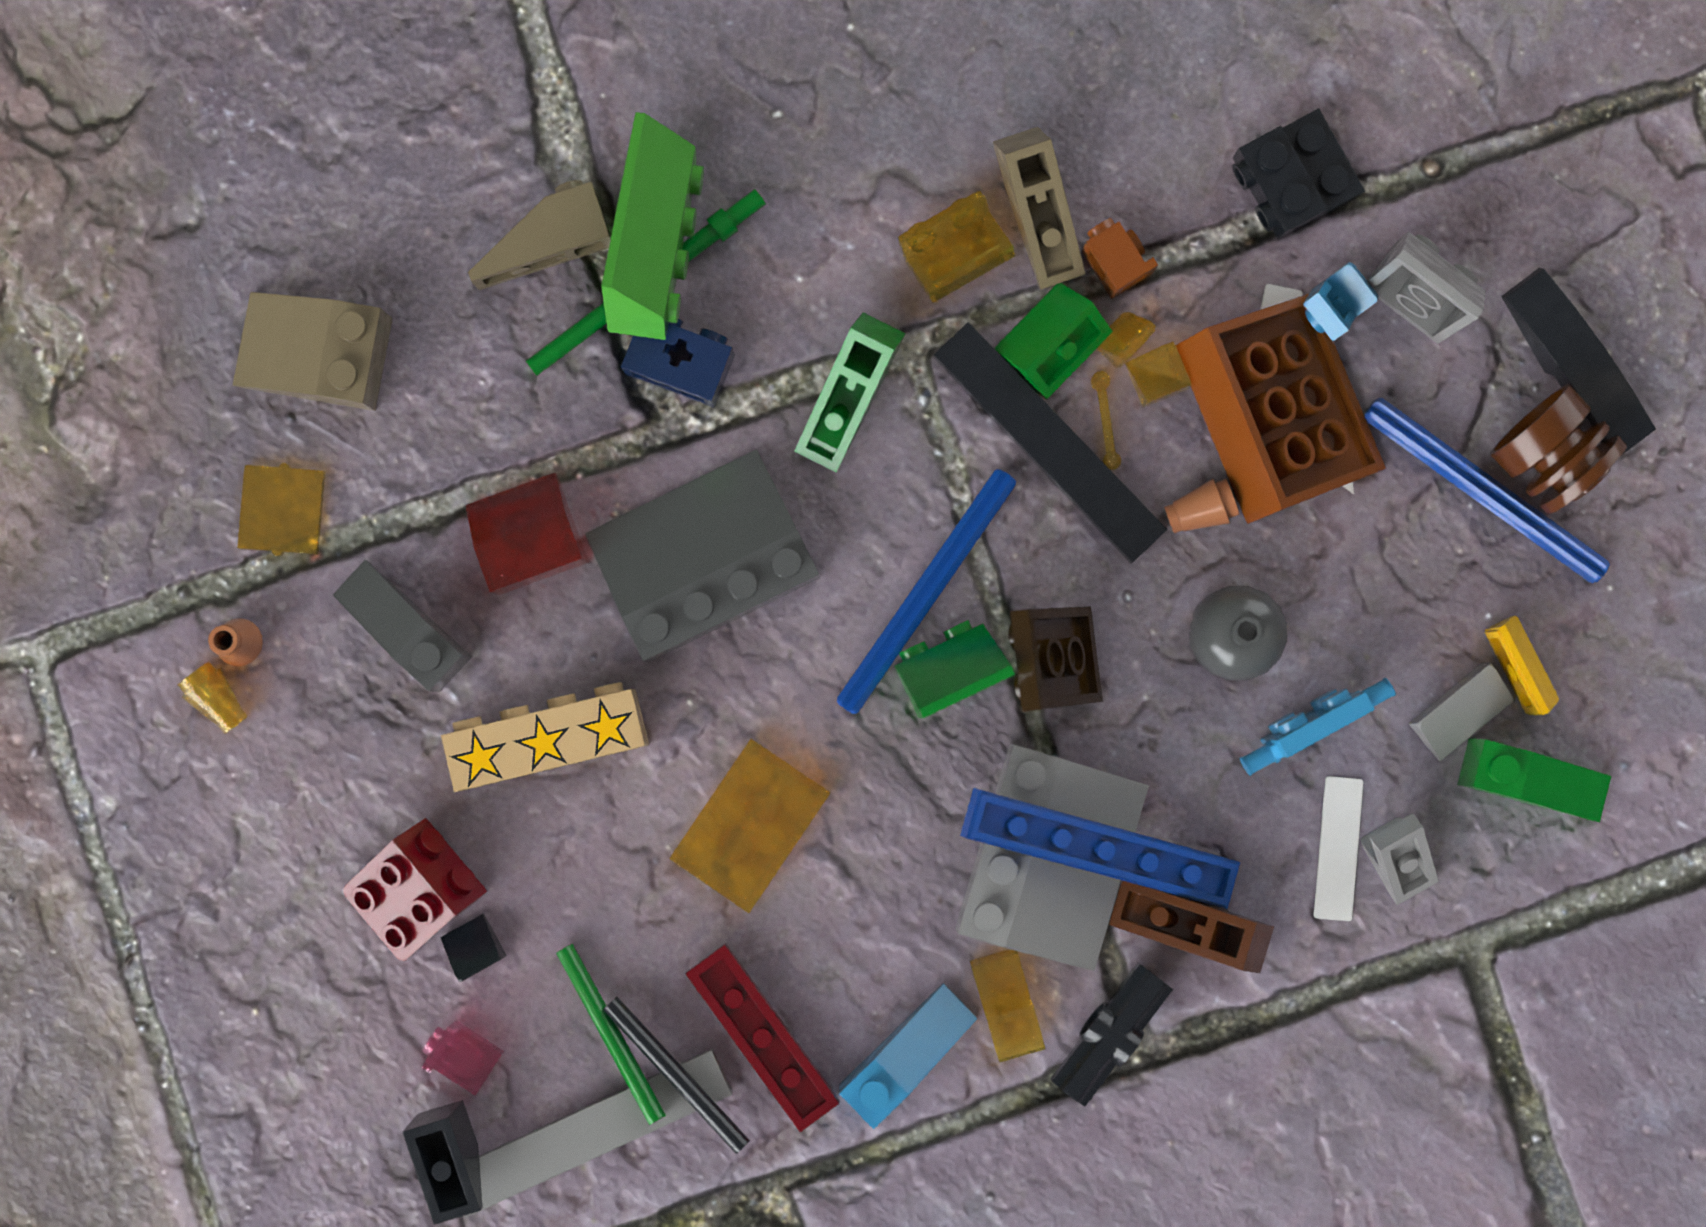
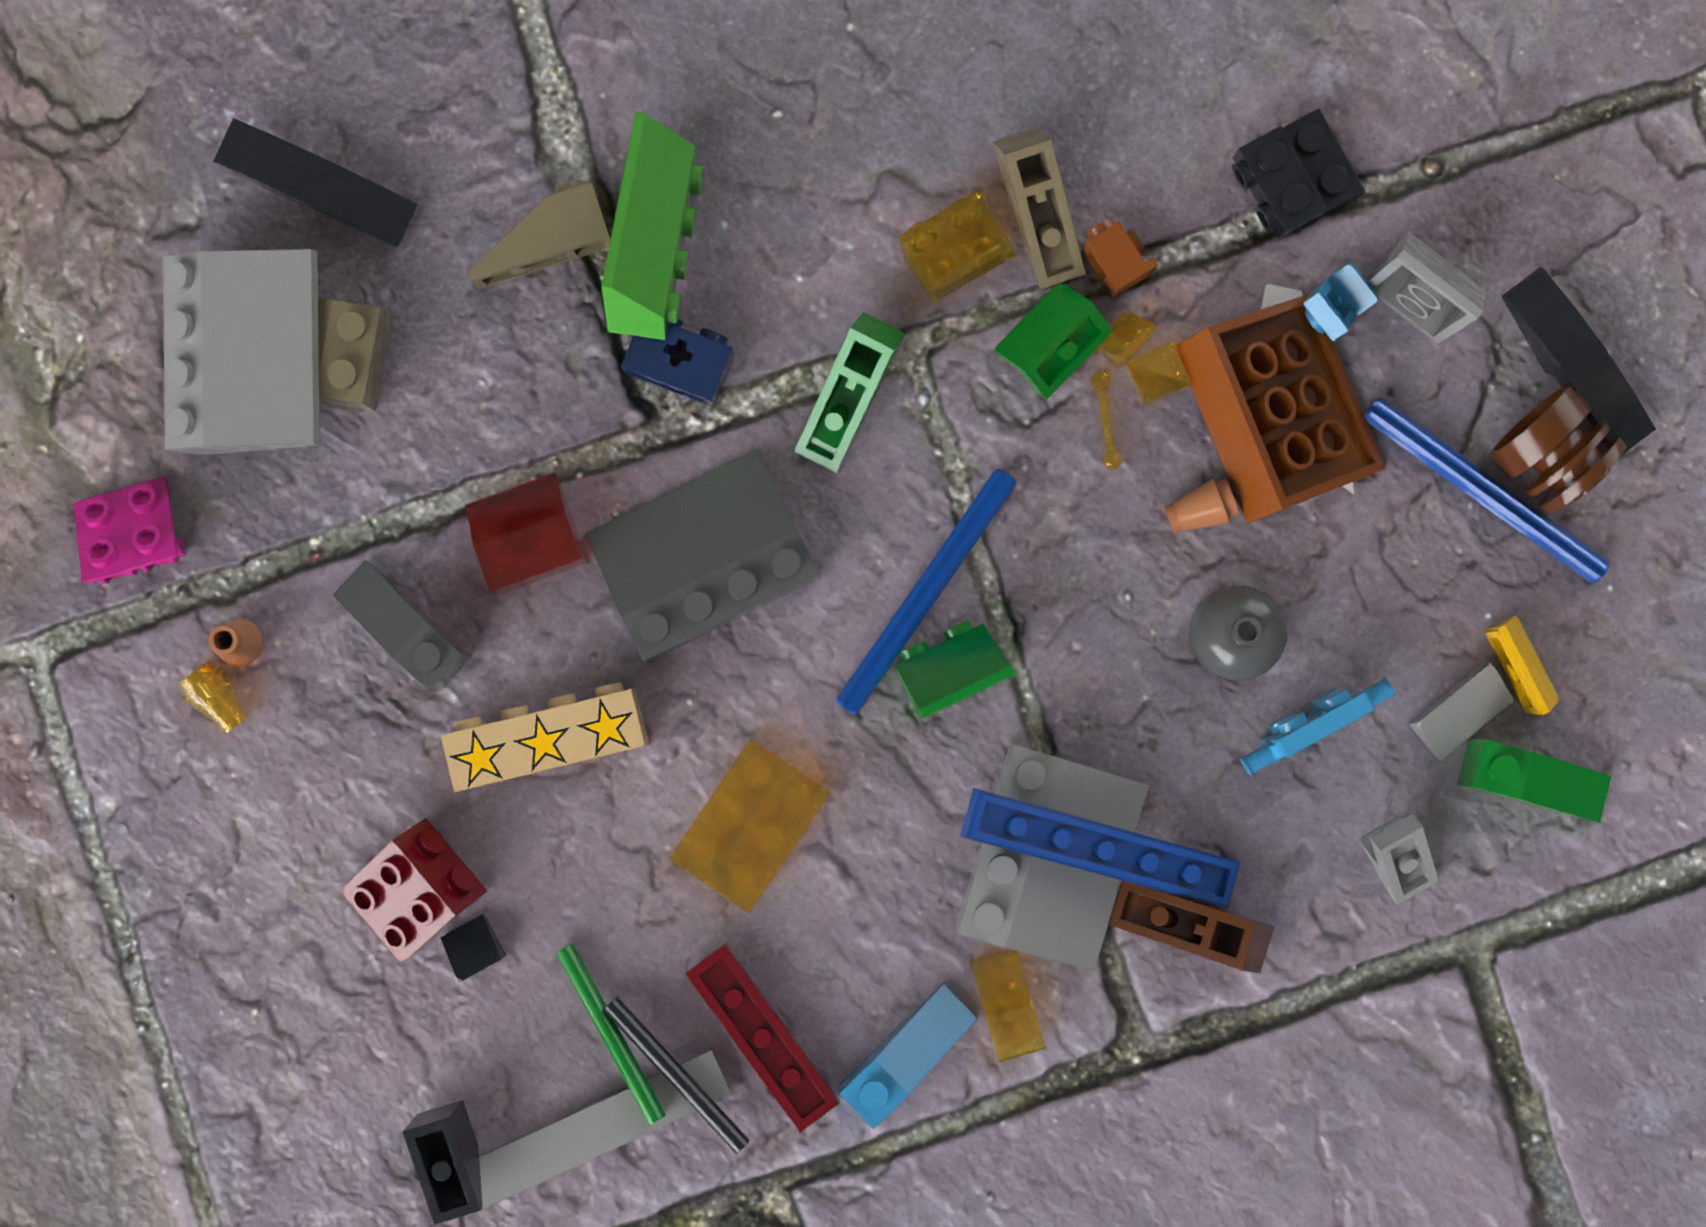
(126, 531): none -> dark pink hinge
(241, 350): none -> light grey slope
(281, 509): clear yellow piece -> none
(315, 182): none -> black slope
(461, 1056): clear pink bracket -> none
(720, 226): green bar -> none
(1049, 442): black tile -> none
(1055, 657): dark brown plate -> none
(1111, 1034): black piece -> none
(1338, 848): white sticker -> none

